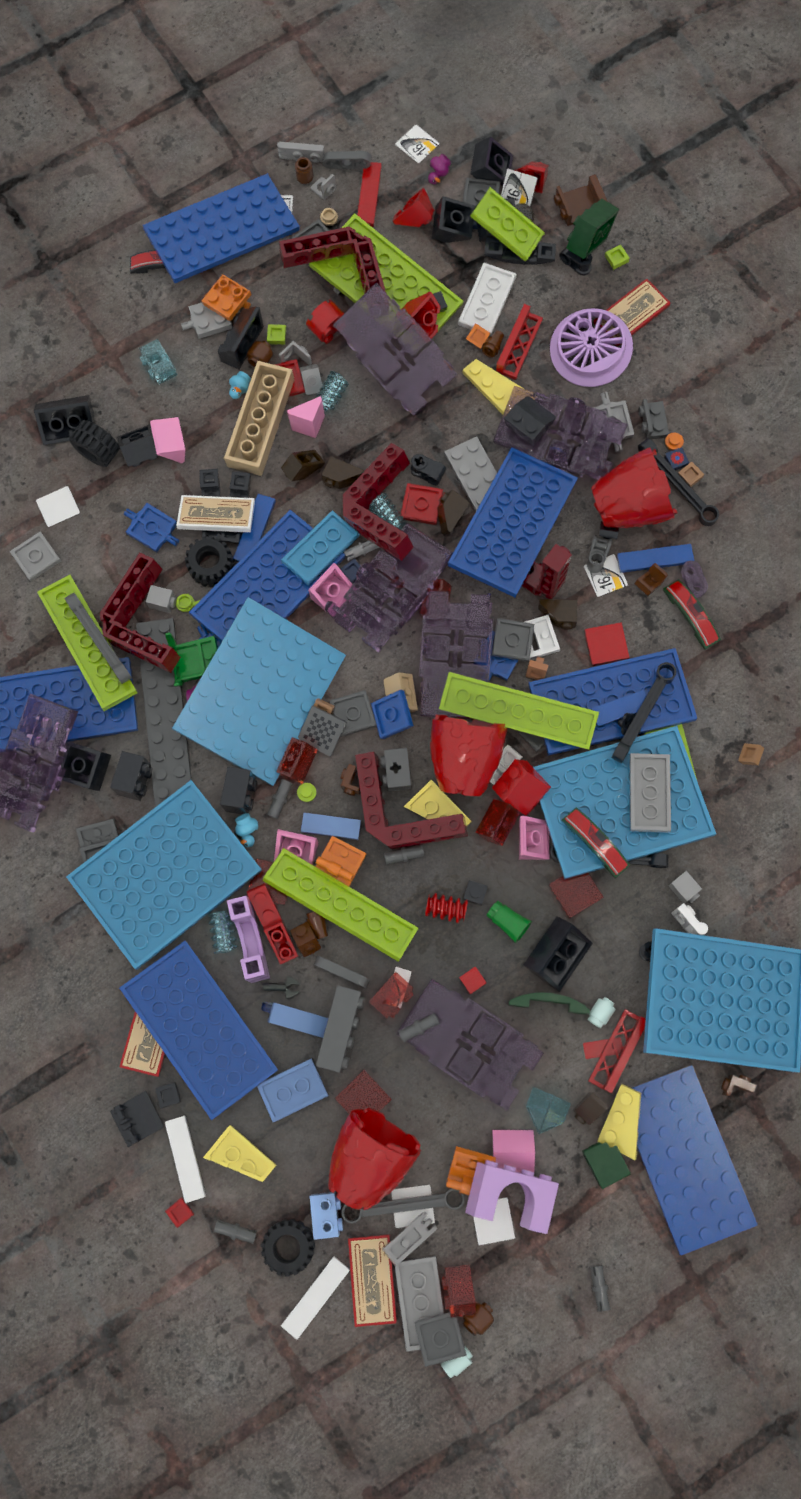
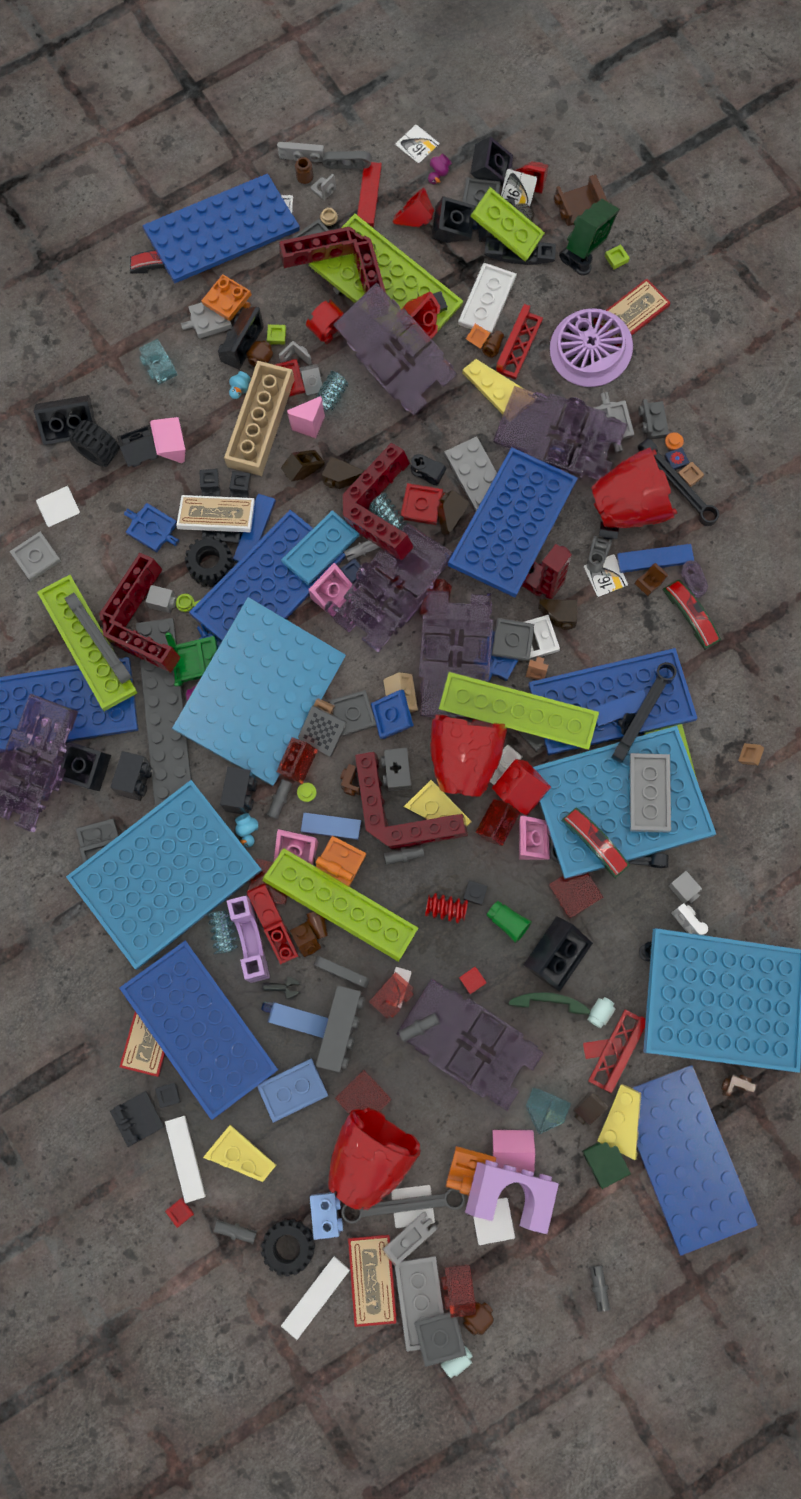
(529, 420): black slope -> none
(606, 644): red tile -> none

